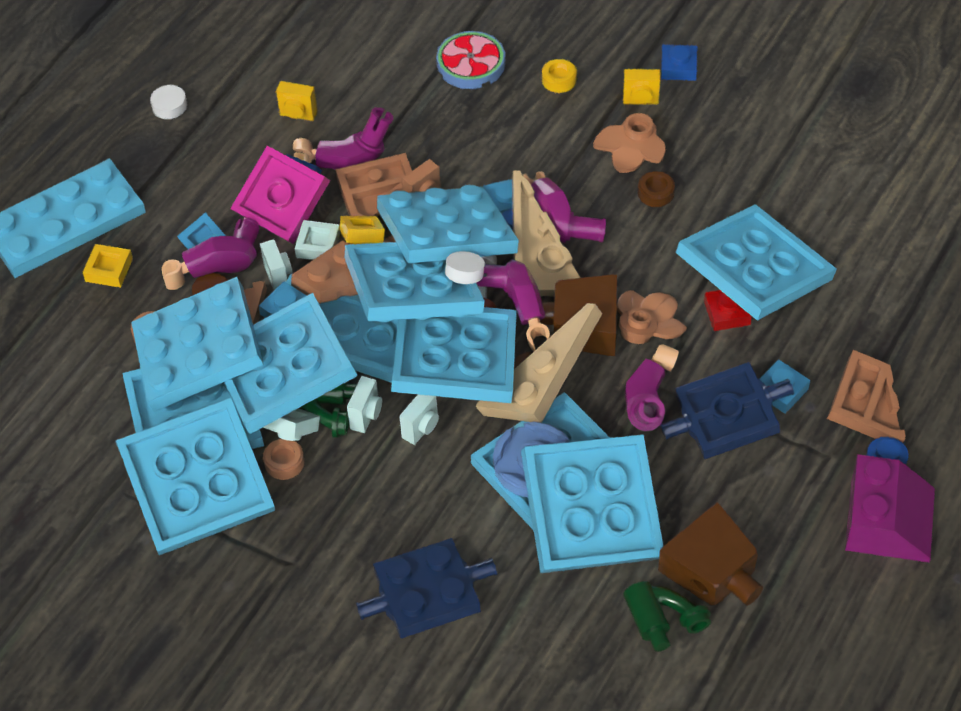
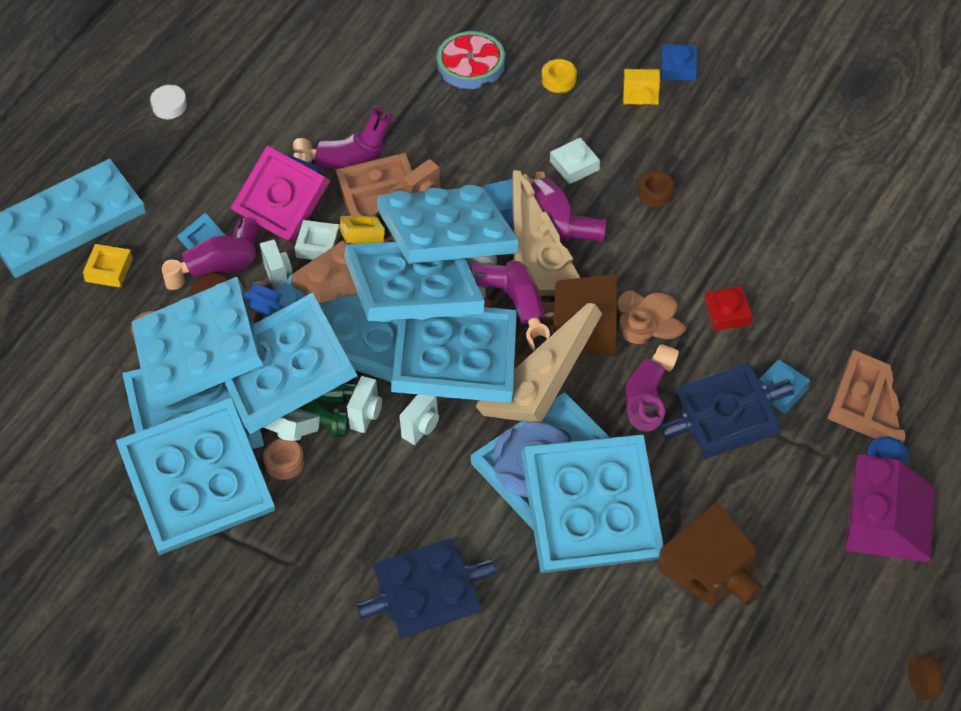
(263, 300): none -> blue plate
(296, 100): yellow plate -> none
(464, 267): white tile -> none
(574, 160): none -> light aqua plate
(631, 143): nougat plate -> none
(648, 615): dark green plant -> none
(756, 261): medium azure plate -> none
(925, 677): none -> reddish brown tile

